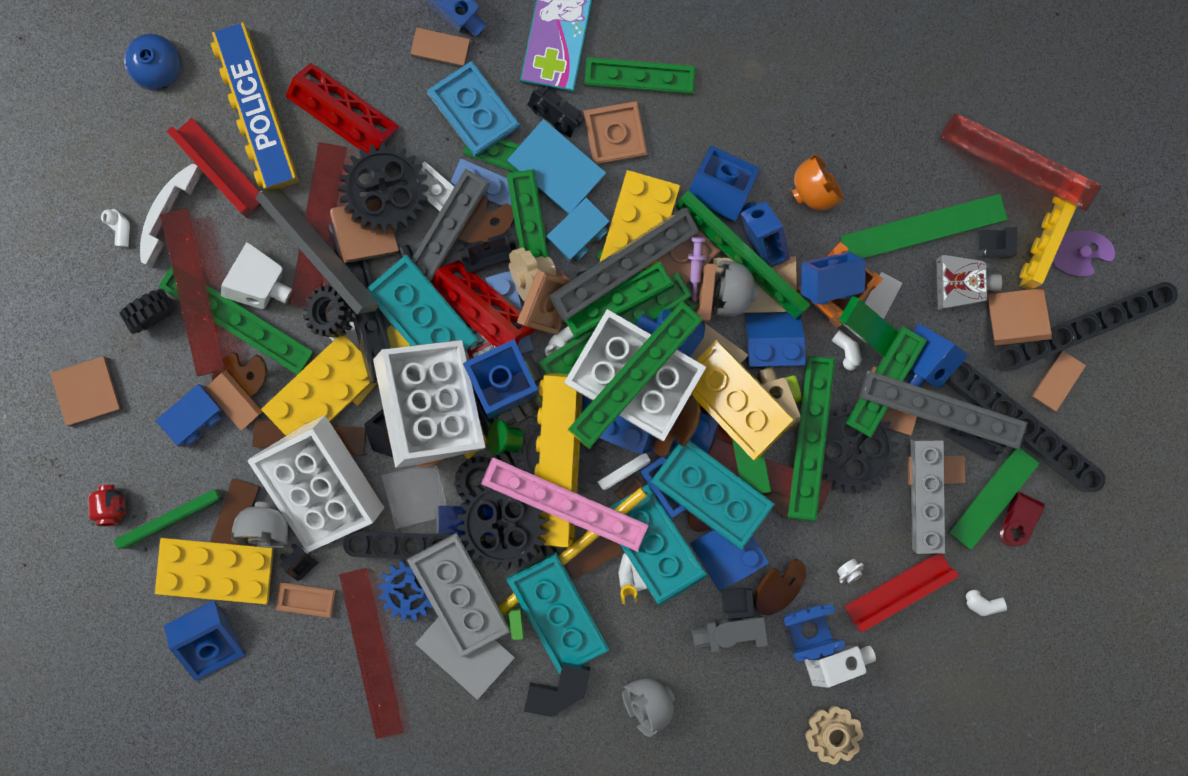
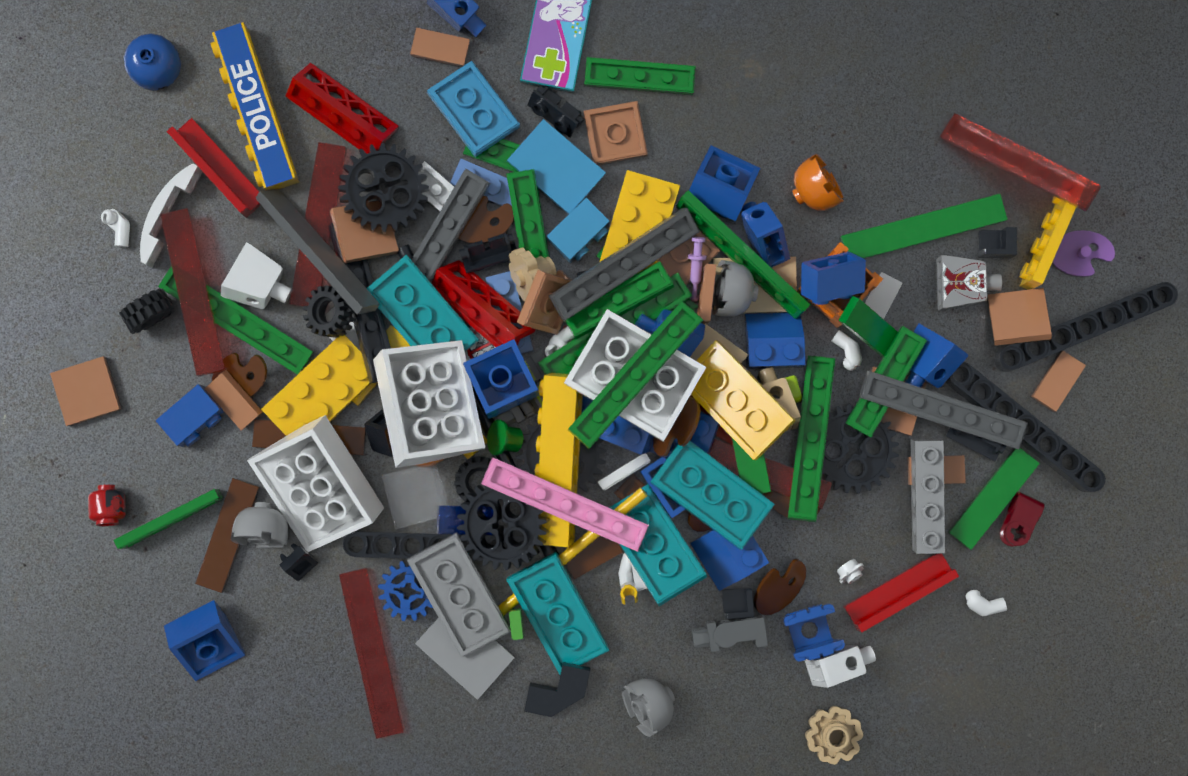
(214, 571): yellow plate -> none
(305, 600): nougat tile -> none

